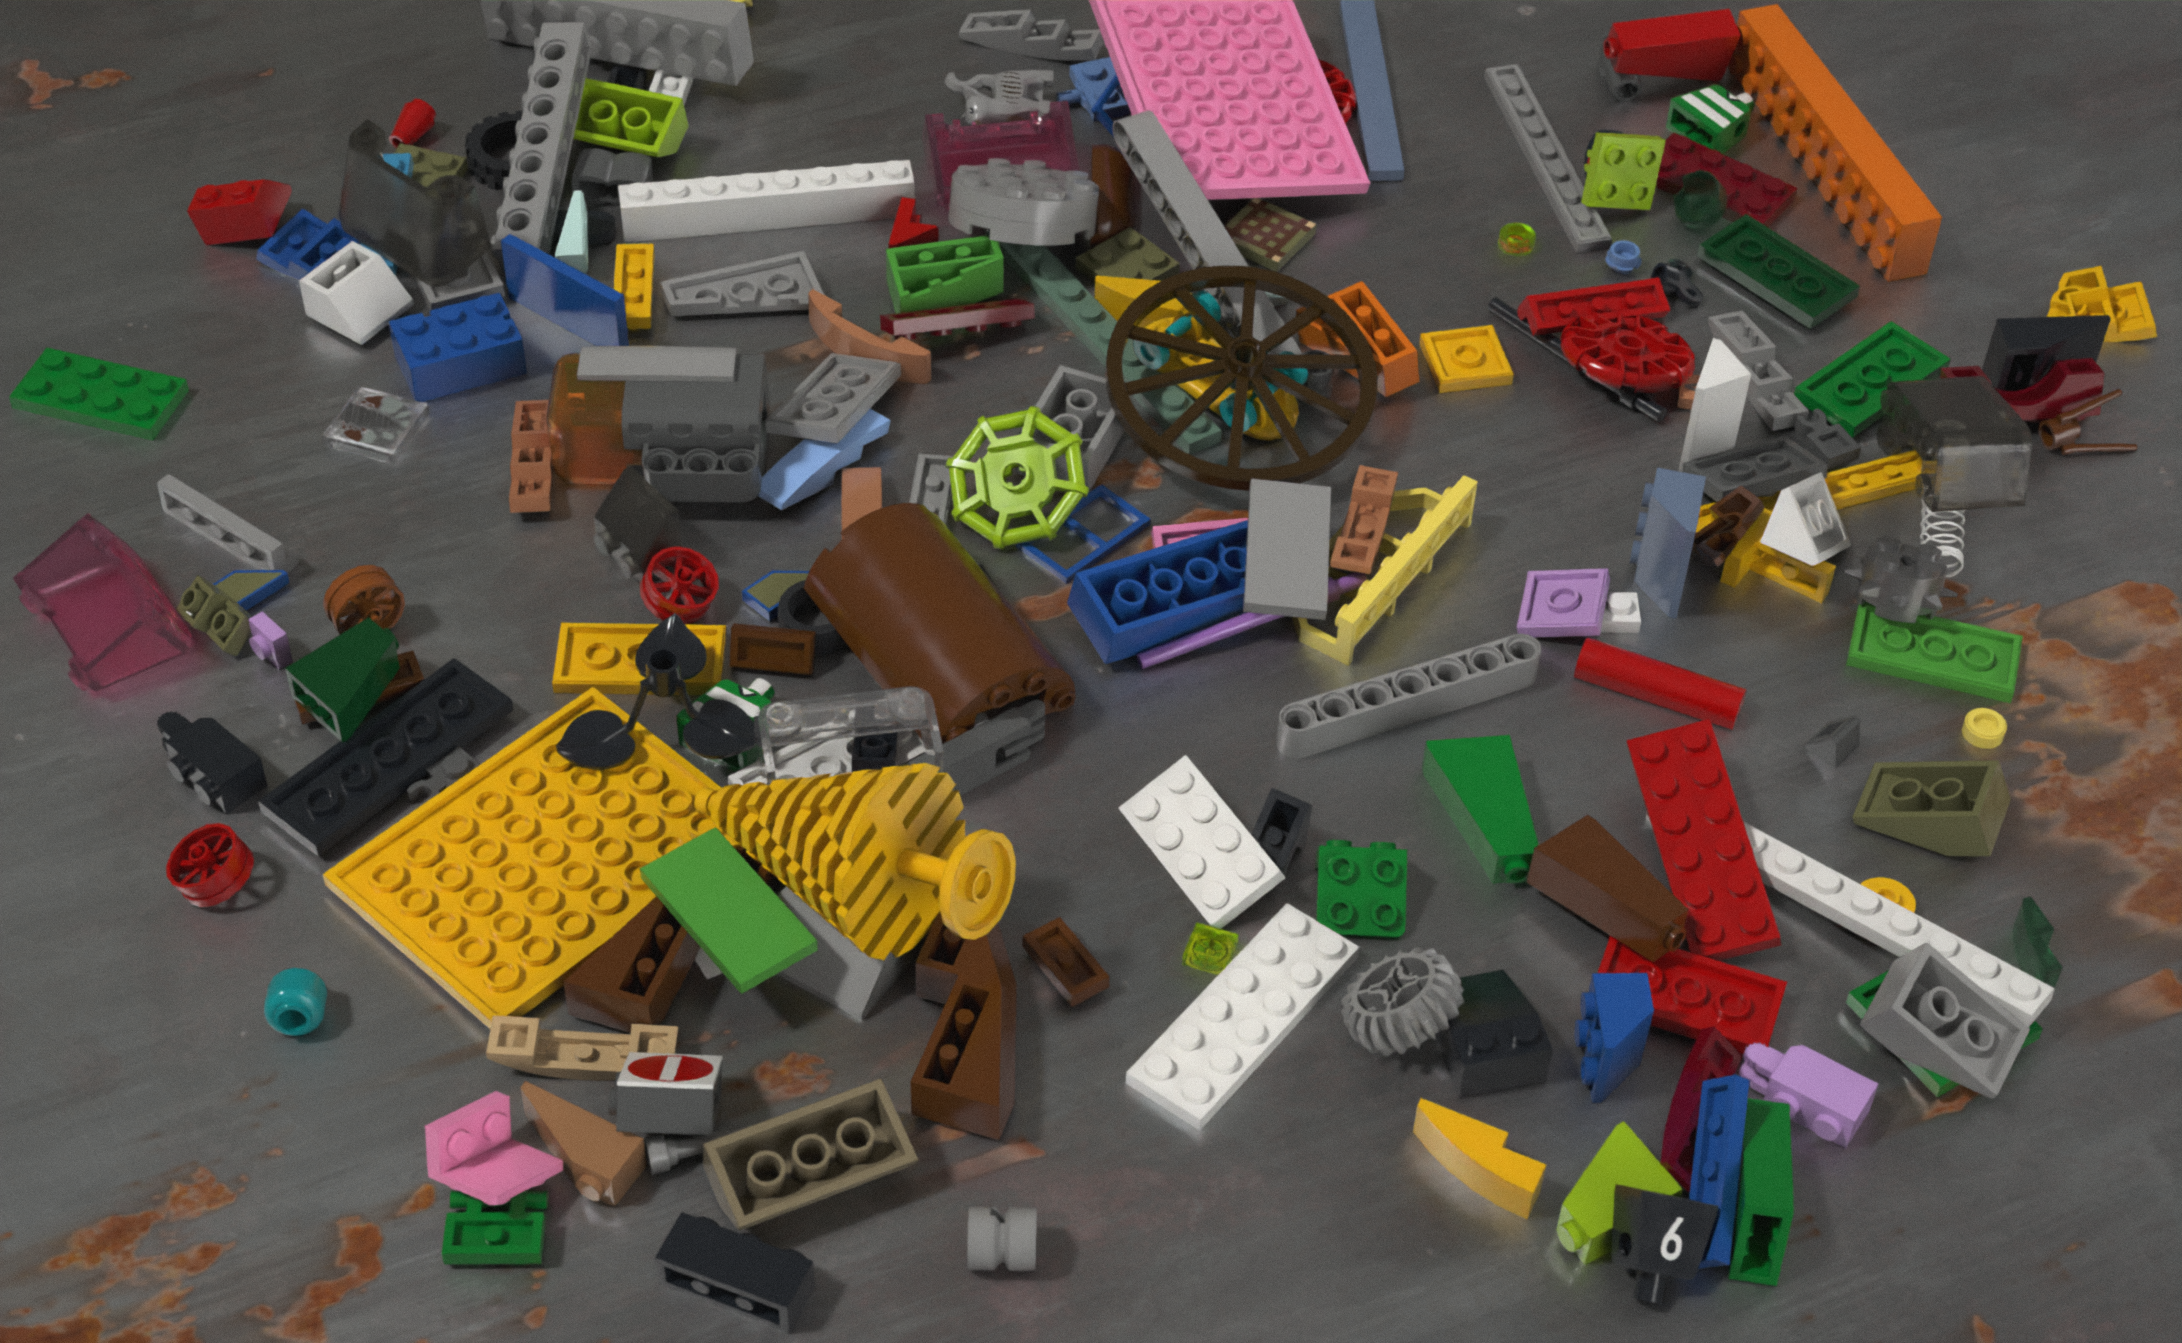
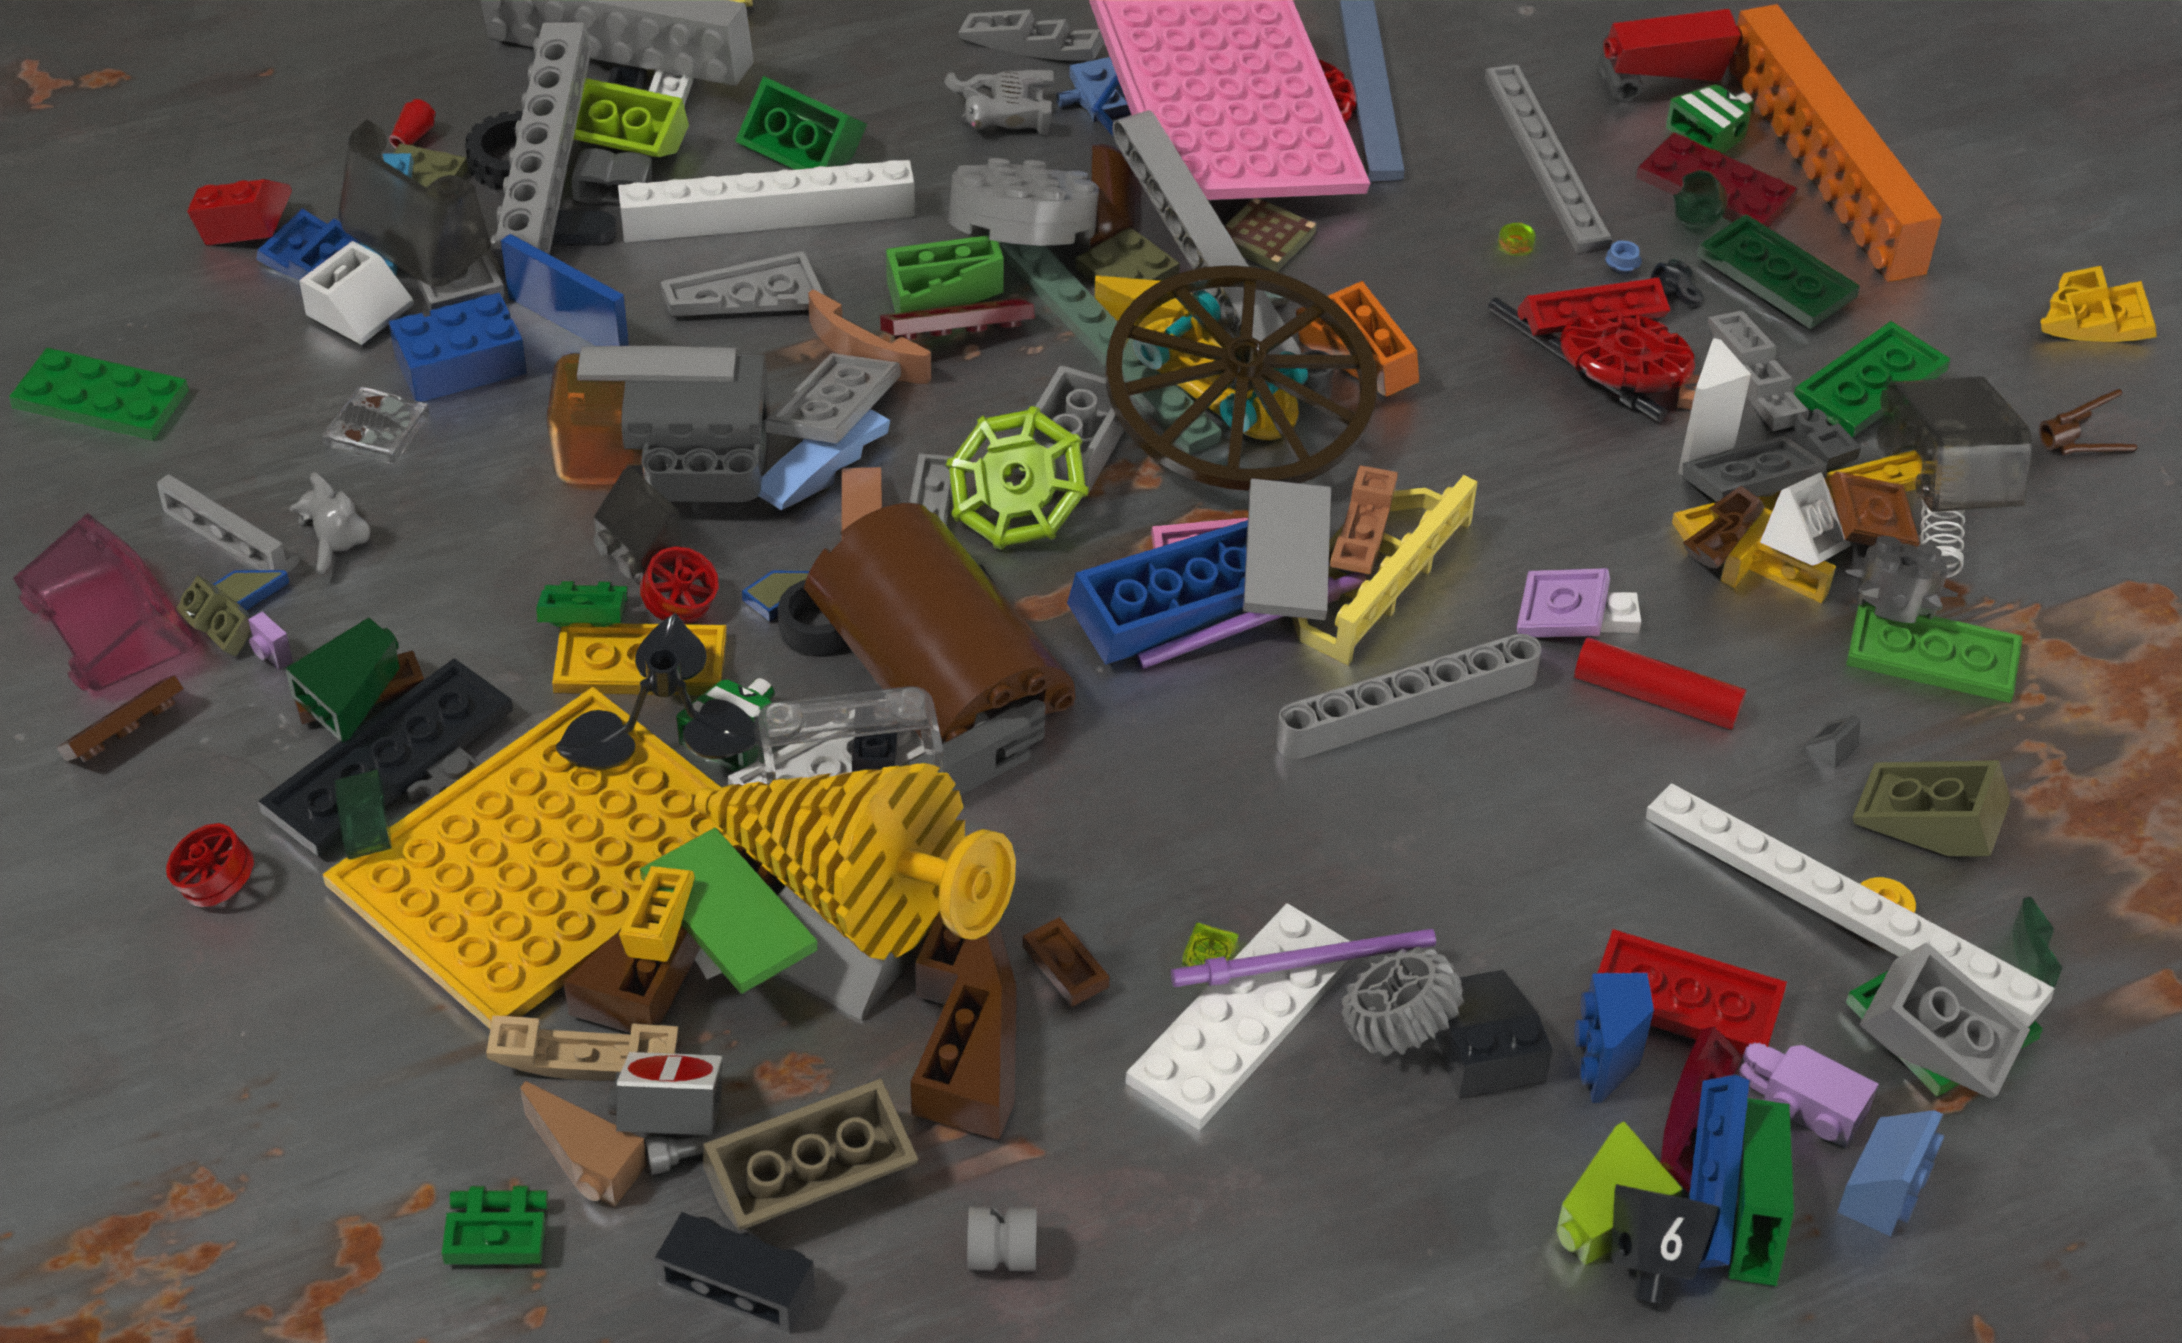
(121, 720): none -> reddish brown plate
(211, 760): black hinge -> none
(295, 1001): teal head -> none
(333, 519): none -> light grey animal
(357, 586): dark orange wheel -> none
(363, 814): none -> clear green slope
(477, 1154): bright pink bracket -> none
(530, 459): nougat slope -> none
(572, 603): none -> green plate
(574, 236): light aqua slope -> none
(635, 281): yellow plate -> none
(657, 940): none -> yellow slope
(772, 649): reddish brown tile -> none
(798, 129): none -> green slope
(909, 228): red slope -> none
(1039, 138): clear pink windscreen -> none
(1102, 548): blue window -> none
(1201, 843): white plate -> none
(1219, 971): none -> medium lavender bar
(1282, 827): black slope -> none
(1362, 888): green bracket -> none
(1466, 359): yellow tile -> none
(1479, 1157): yellow slope -> none
(1486, 801): green slope -> none
(1608, 888): reddish brown slope -> none
(1621, 170): lime plate -> none
(1667, 536): sand blue slope -> none
(1703, 841): red plate -> none
(1872, 509): none -> dark orange tile
(1892, 1170): none -> medium blue slope
(1984, 728): light yellow tile -> none
(2026, 347): black slope -> none
(2060, 390): dark red arch -> none

